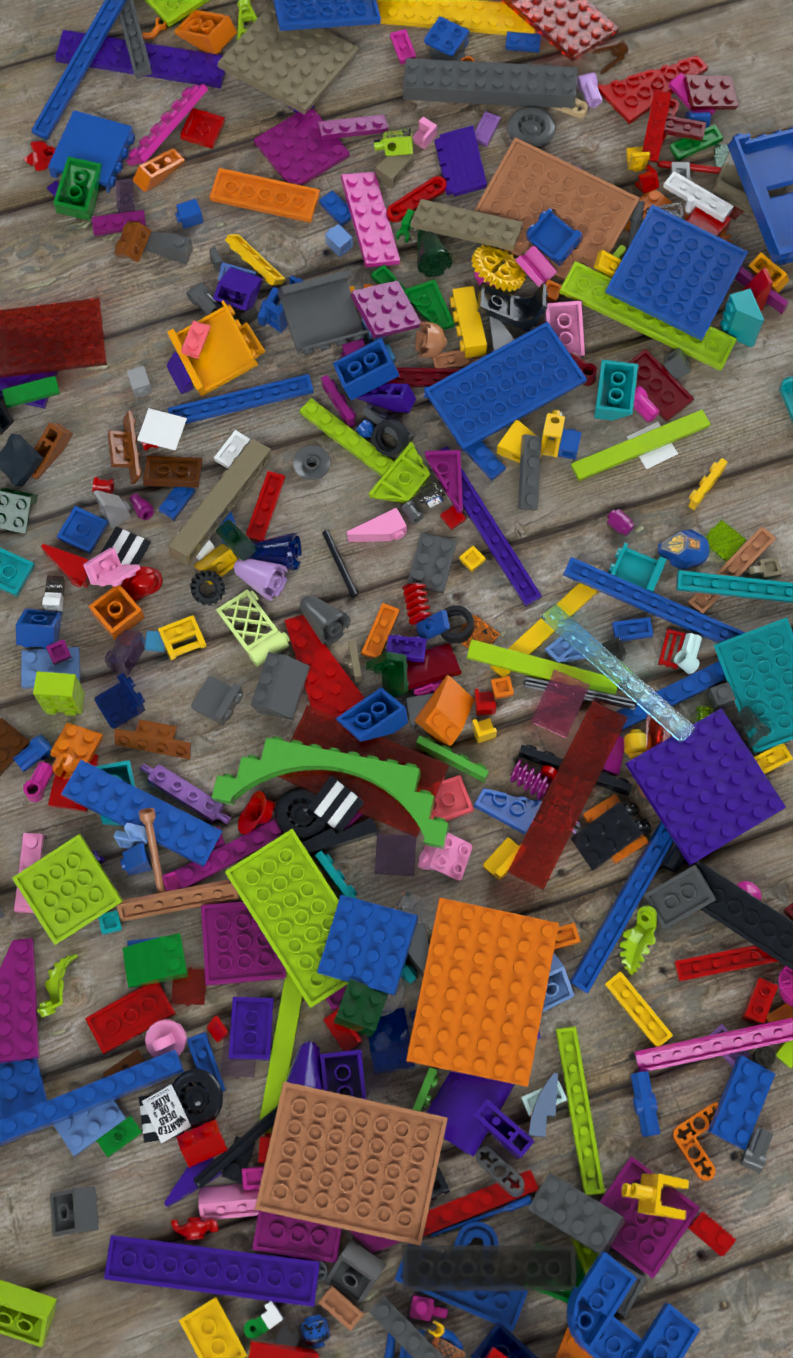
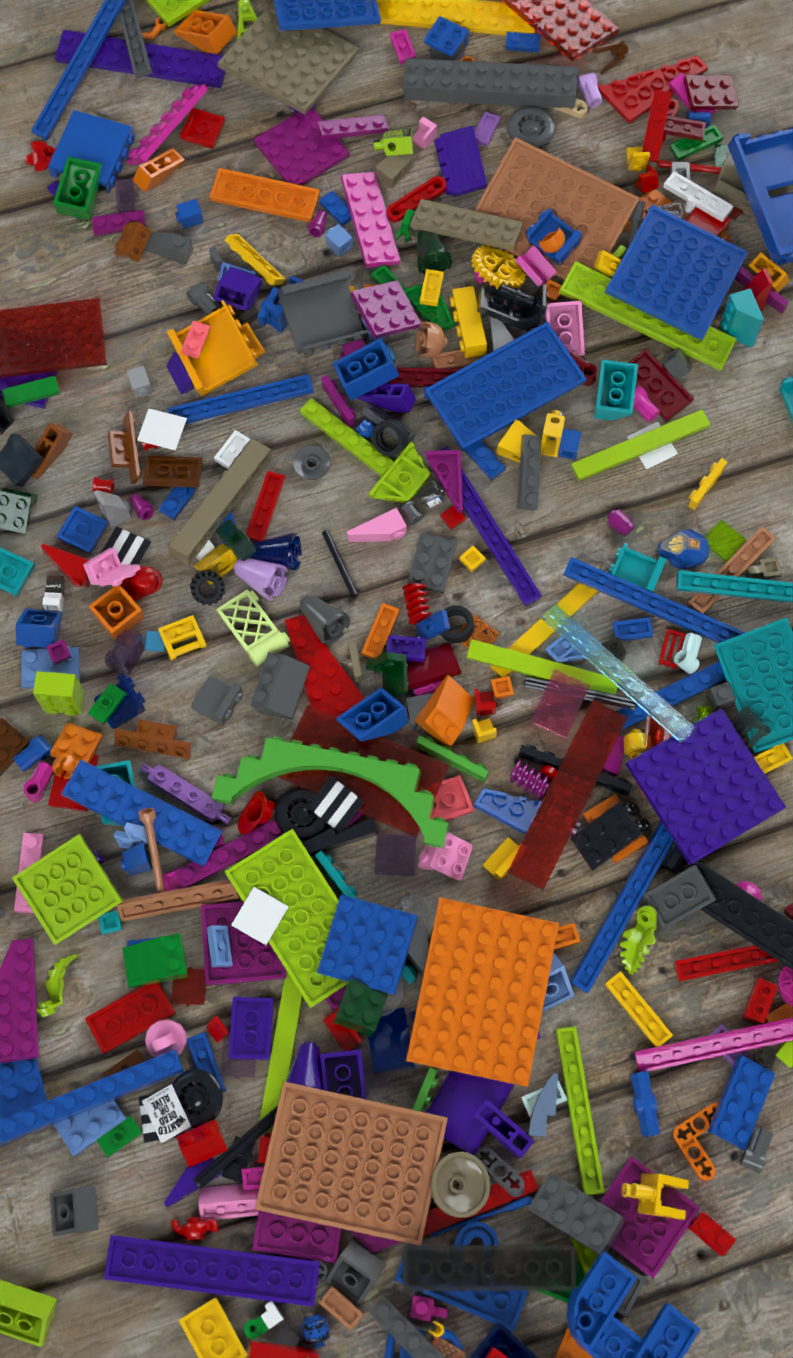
(107, 704): none -> green plate
(219, 946): none -> medium blue plate
(259, 915): none -> white sticker
(317, 225): none -> magenta cone
(431, 287): none -> yellow plate
(471, 1182): none -> dark tan dish
(505, 291): none -> black pin
(553, 241): none -> orange hair

